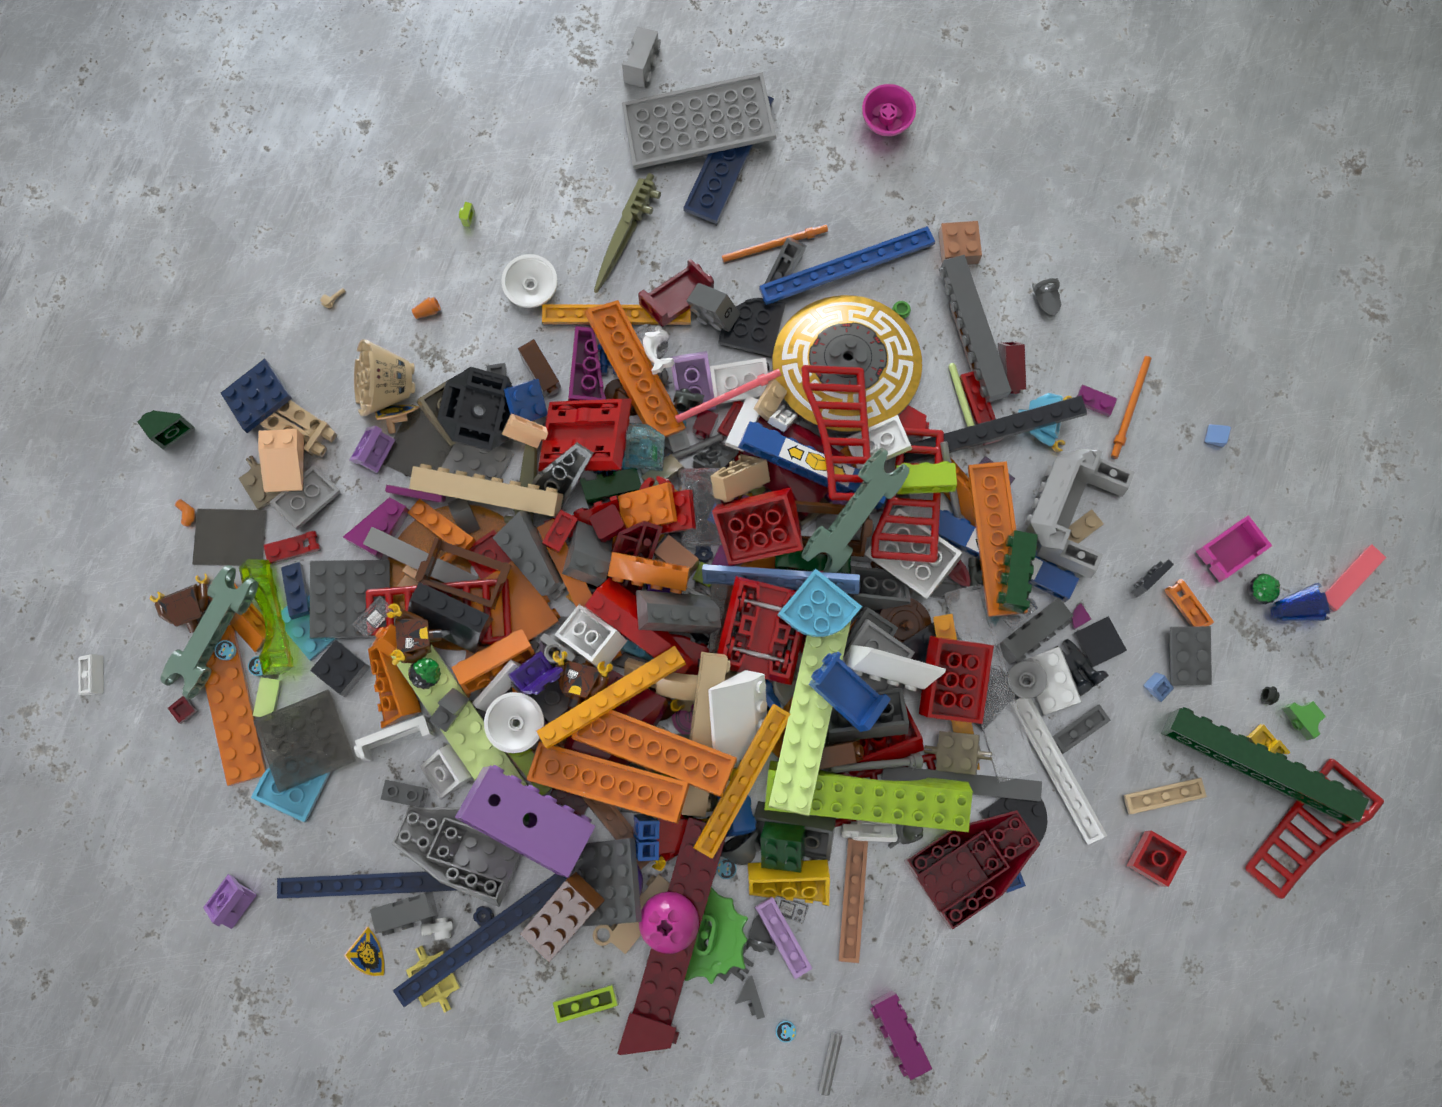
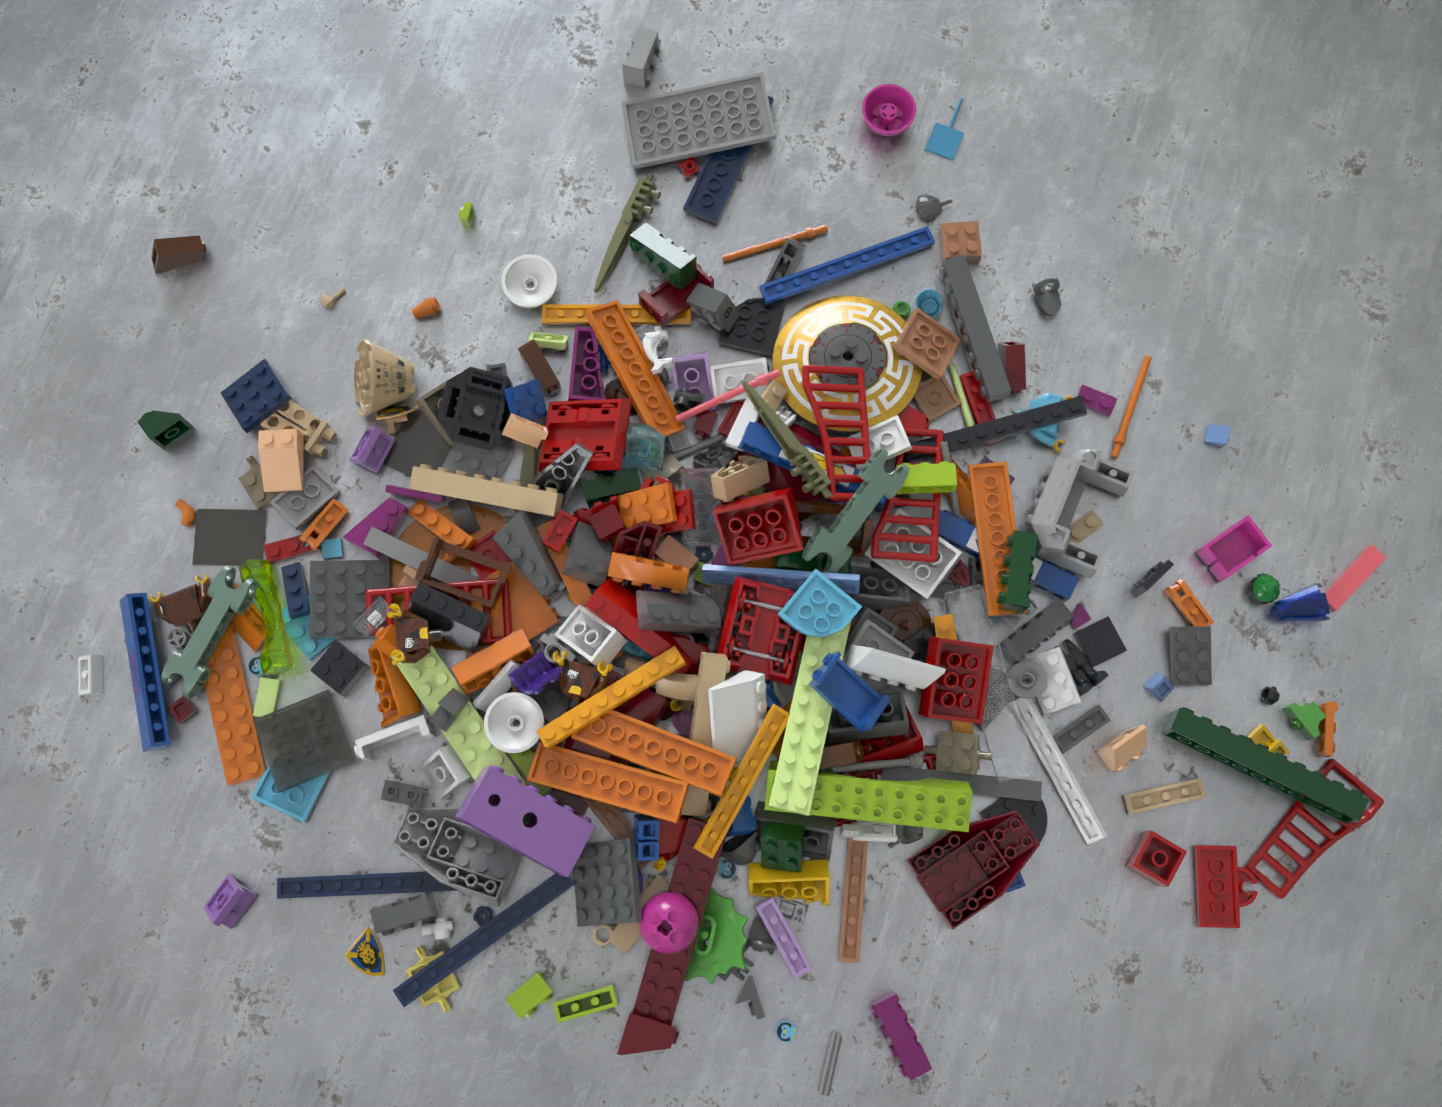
(144, 672): none -> blue brick
(174, 638): none -> light grey wheel
(176, 252): none -> reddish brown slope
(225, 650): medium azure tile -> none
(324, 523): none -> orange plate
(332, 549): none -> medium azure tile
(424, 673): green piece -> none
(530, 995): none -> lime brick
(546, 340): none -> yellowish green plate
(562, 916): brick -> none
(664, 256): none -> wedge
(688, 172): none -> red plate
(792, 448): none -> olive piece
(927, 343): none -> nougat plate
(929, 302): none -> medium azure hair
(930, 206): none -> dark grey piece
(936, 398): none -> medium nougat plate
(945, 139): none -> dark azure piece
(1123, 748): none -> light nougat slope
(1220, 886): none -> red plate
(1327, 728): none -> orange plate

